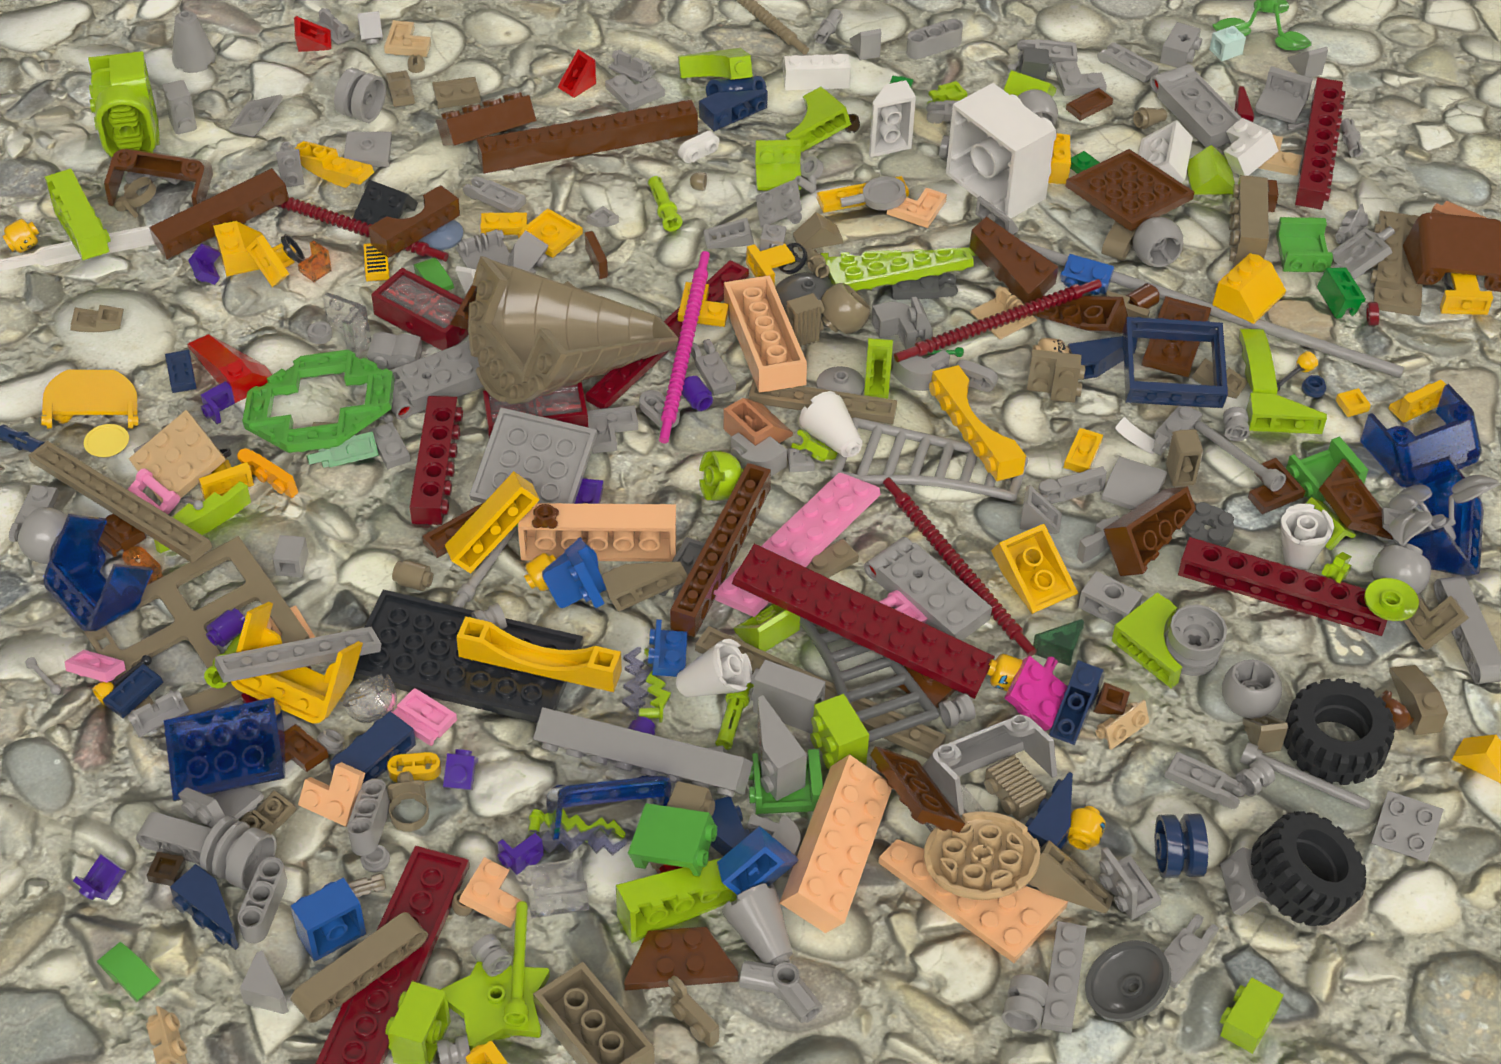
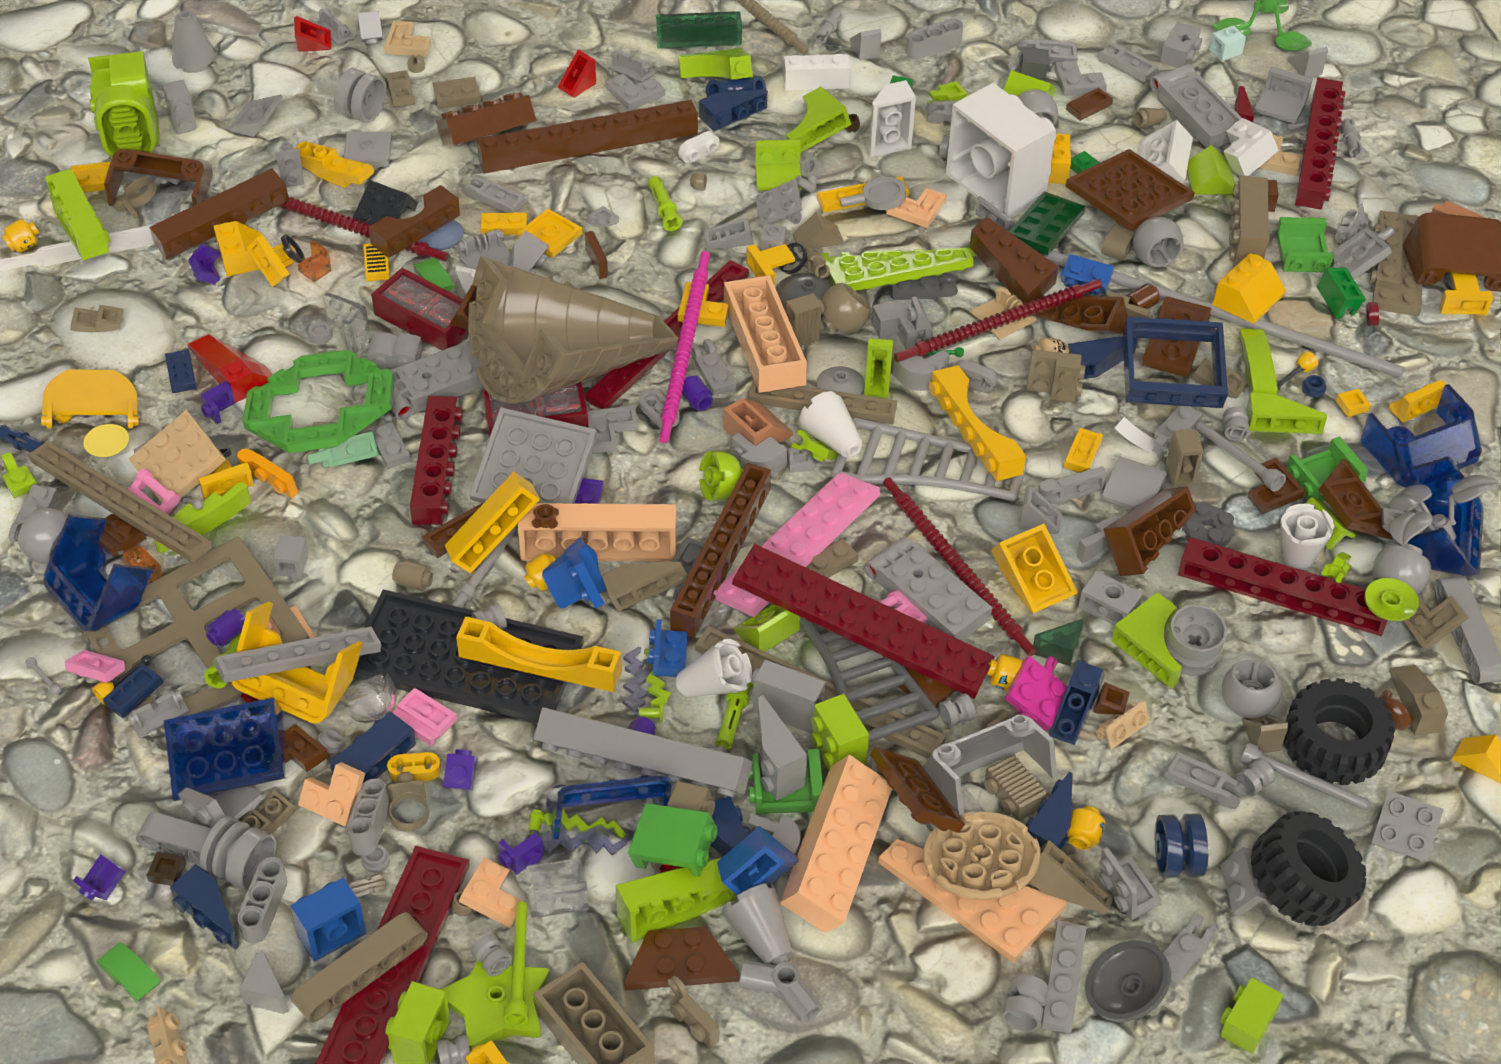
(16, 479): none -> lime plate
(91, 176): none -> yellow plate
(698, 29): none -> clear green brick
(1047, 222): none -> dark green plate

